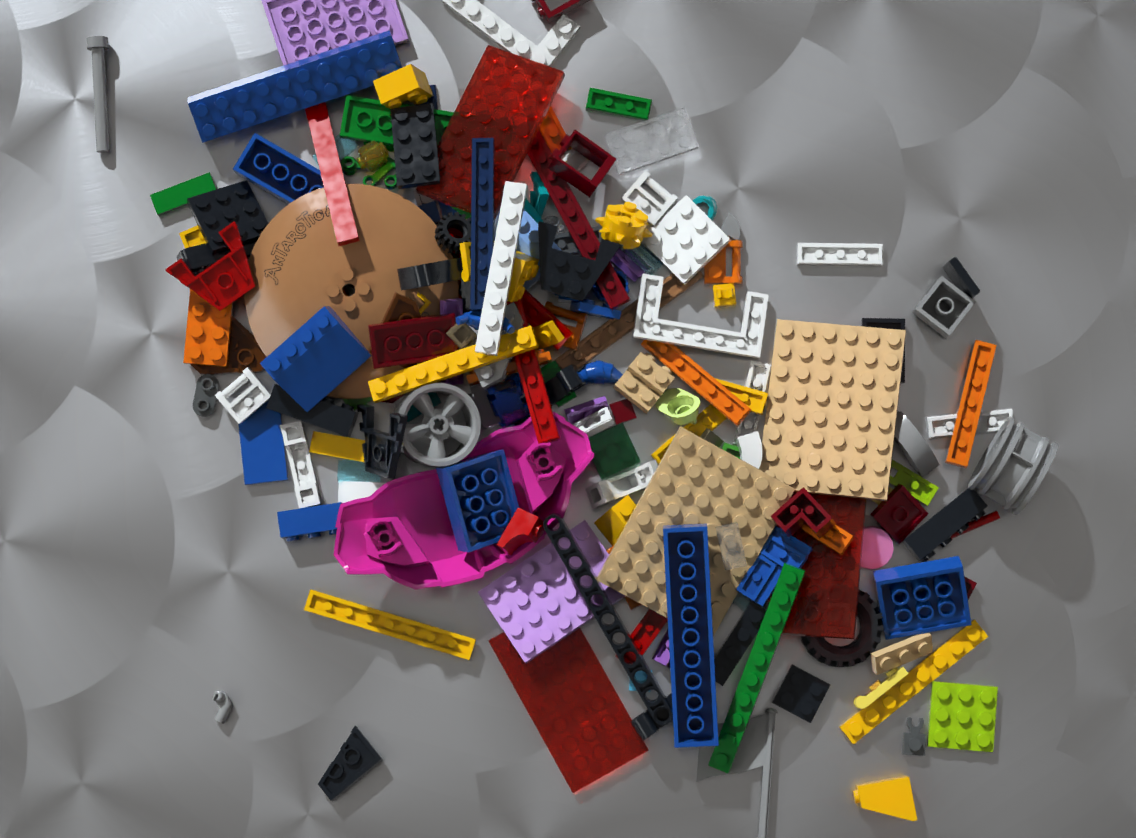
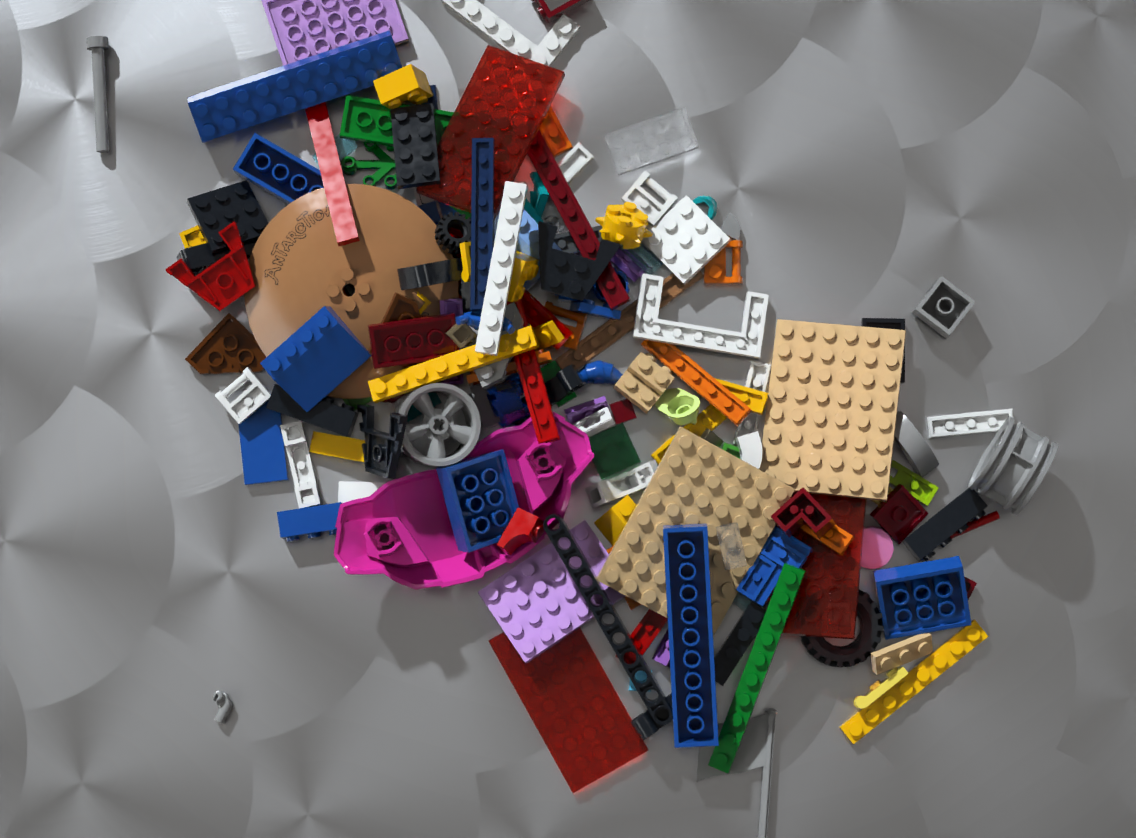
(177, 195): green tile -> none
(205, 395): dark grey plate -> none
(207, 333): orange plate -> none
(350, 765): black wing -> none
(355, 472): clear light blue tile -> none
(372, 156): clear yellow head -> none
(390, 624): yellow plate -> none
(591, 152): dark red window -> none
(618, 104): green tile -> none
(724, 295): yellow tile -> none
(801, 693): black plate -> none
(839, 254): white tile -> none
(887, 797): yellow slope -> none
(914, 741): dark grey plate -> none
(961, 278): black tile -> none
(962, 716): lime plate -> none
(970, 404): orange plate -> none

